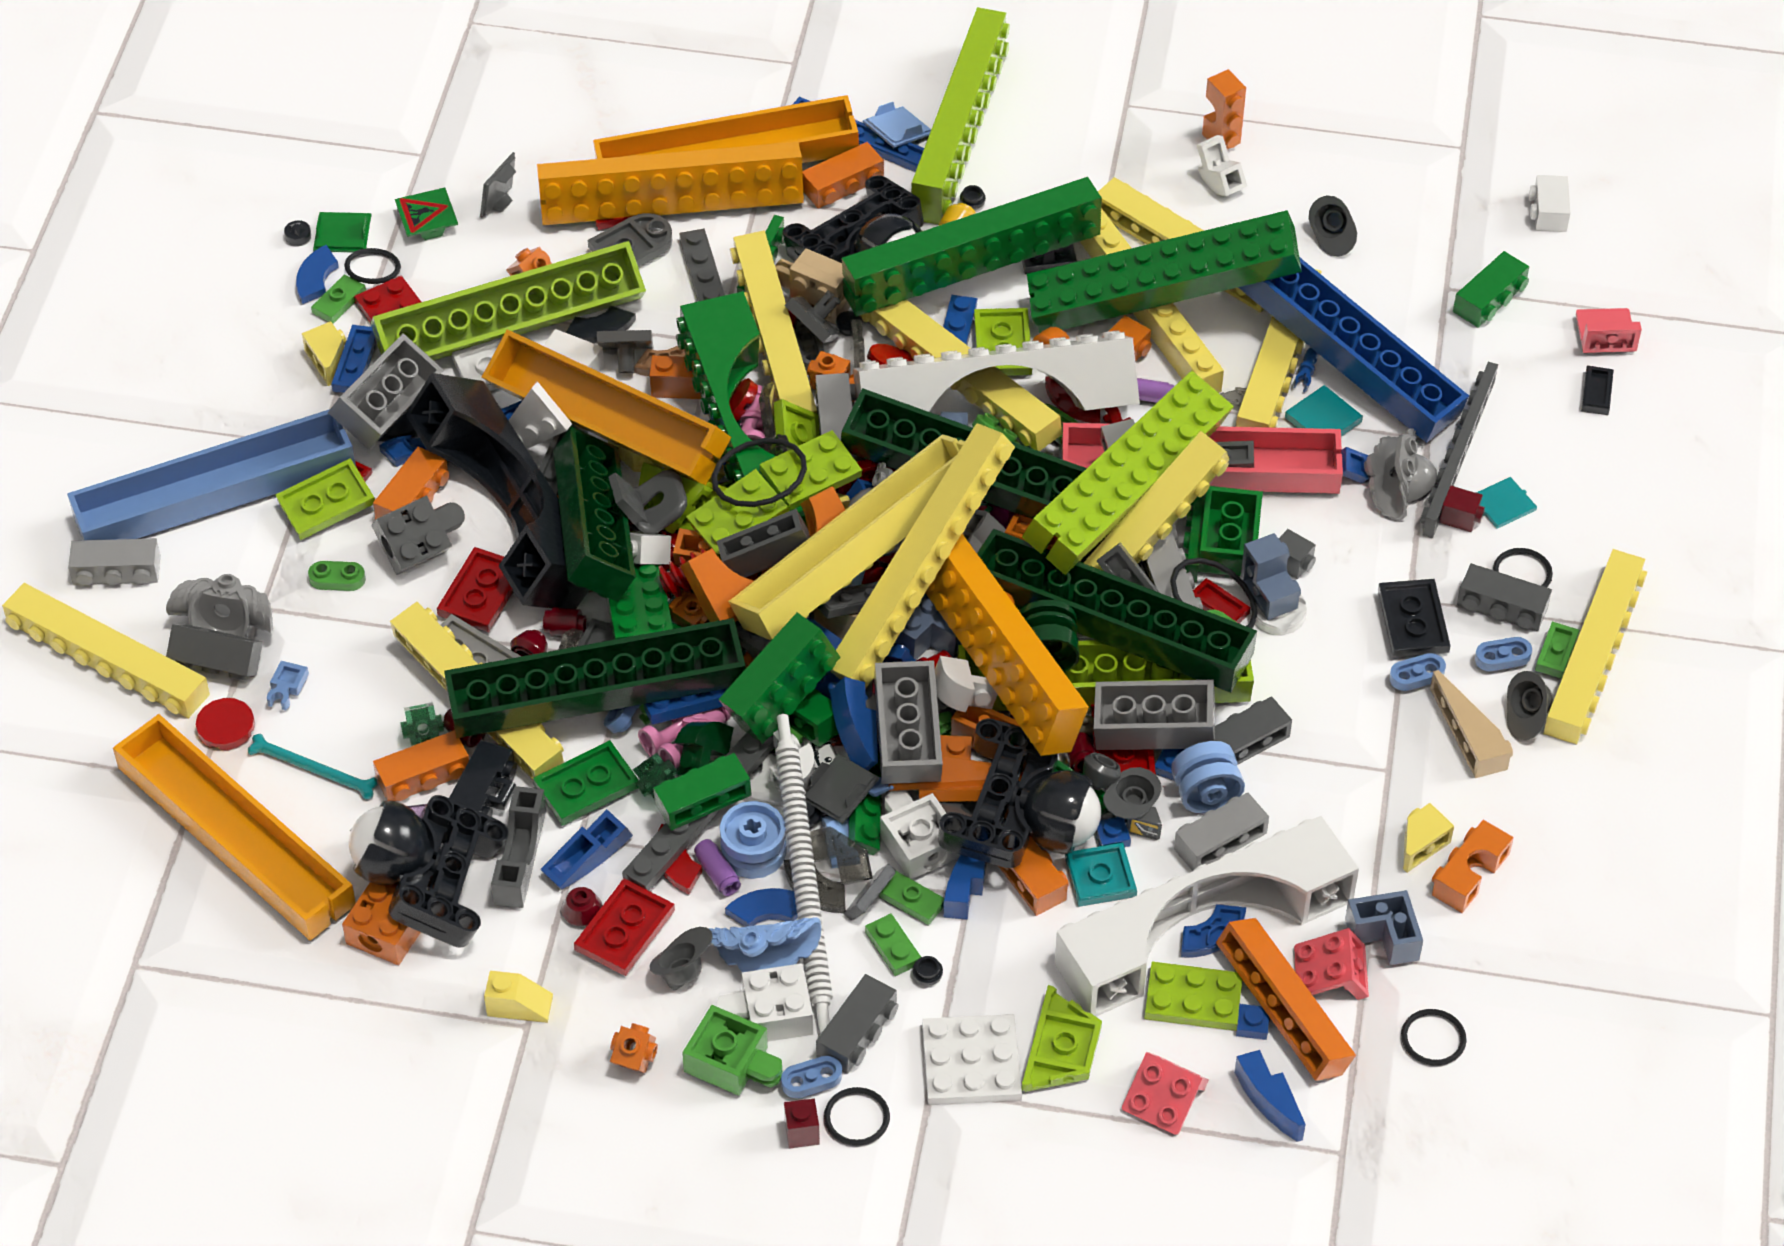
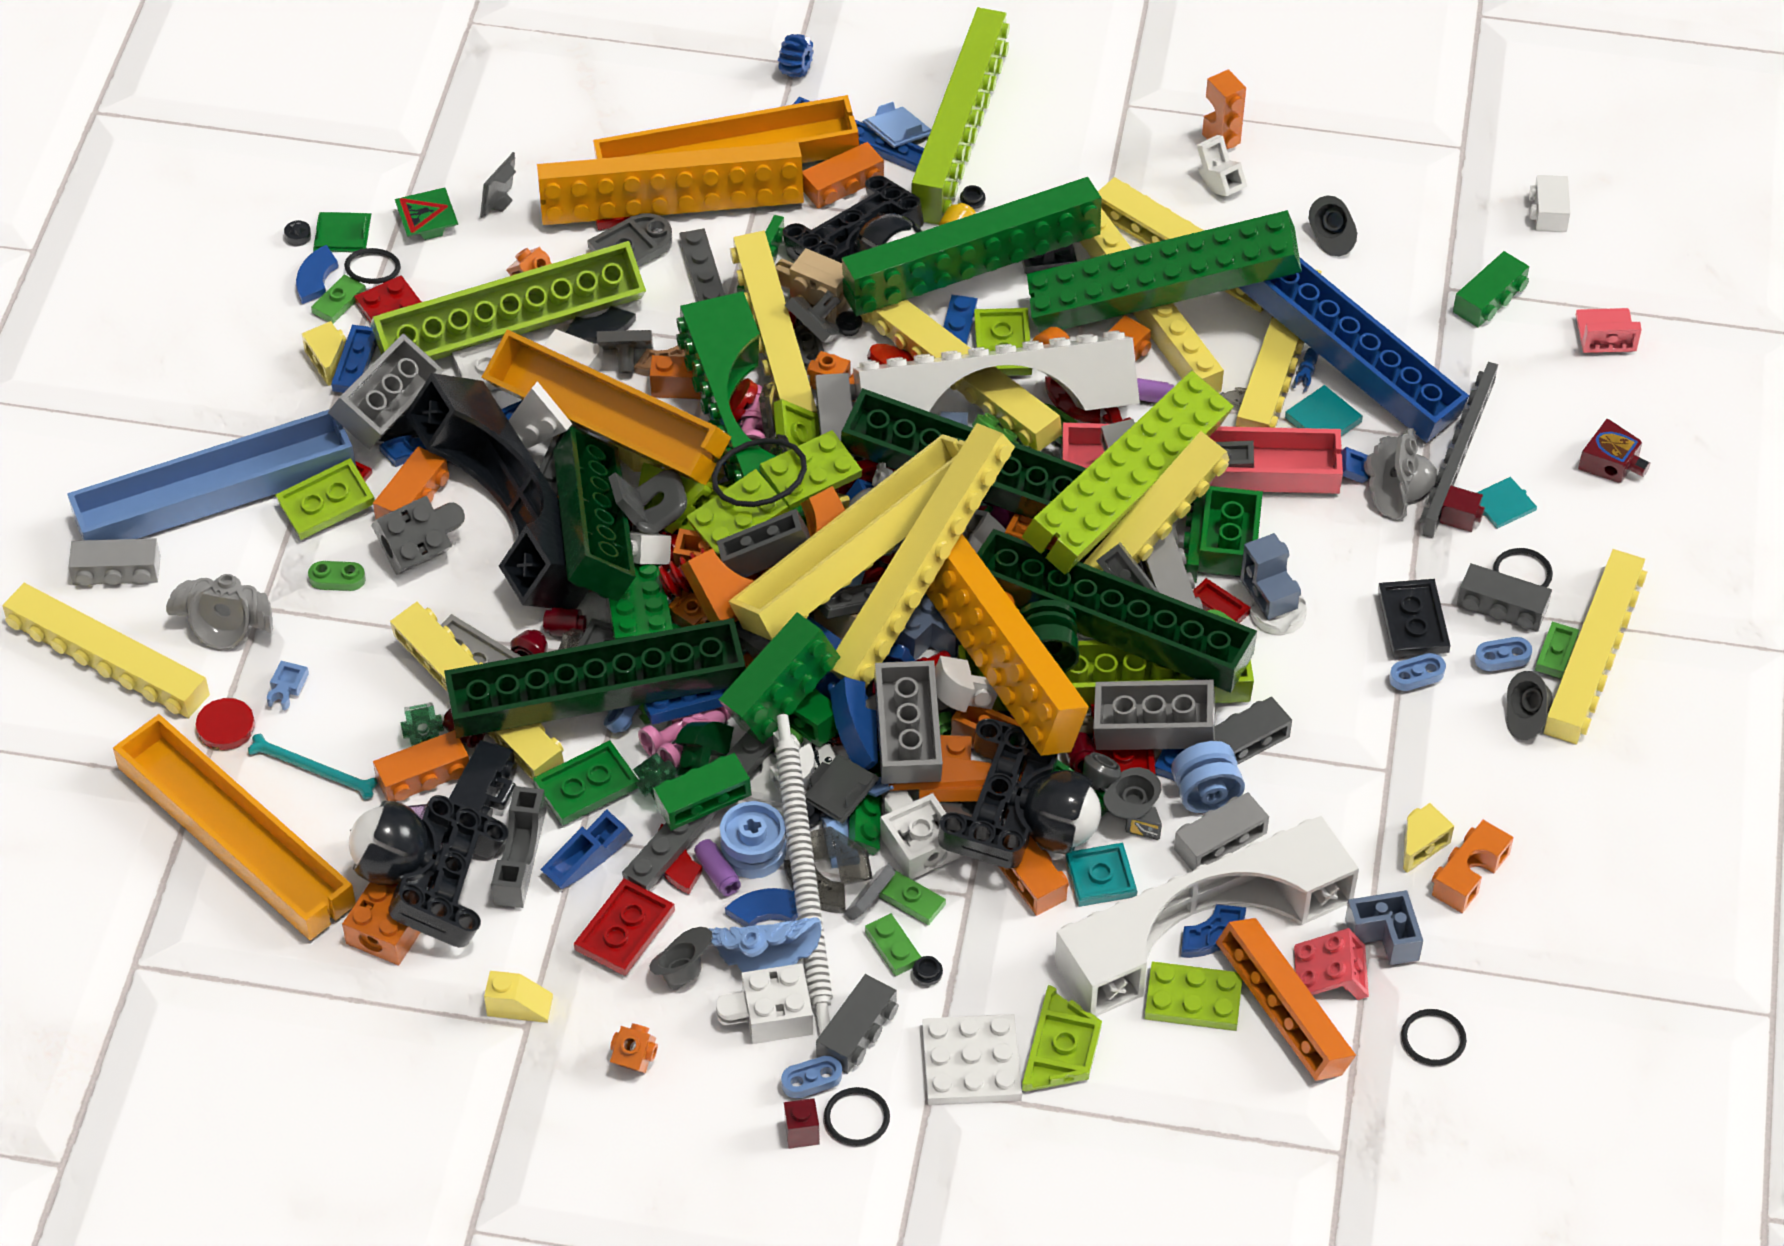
(214, 650): dark grey brick -> none
(477, 591): red plate -> none
(580, 906): dark red cone -> none
(730, 1052): bright green brick -> none
(795, 55): none -> blue gear
(857, 342): clear smoke tile -> none
(965, 880): blue slope -> none
(1113, 831): blue plate -> none
(1163, 1093): coral bracket -> none
(1226, 570): black piece -> none
(1252, 1022): blue plate -> none
(1270, 1094): blue slope -> none
(1301, 553): dark grey brick -> none
(1476, 735): tan slope -> none
(1597, 390): black tile -> none
(1613, 453): none -> dark red torso

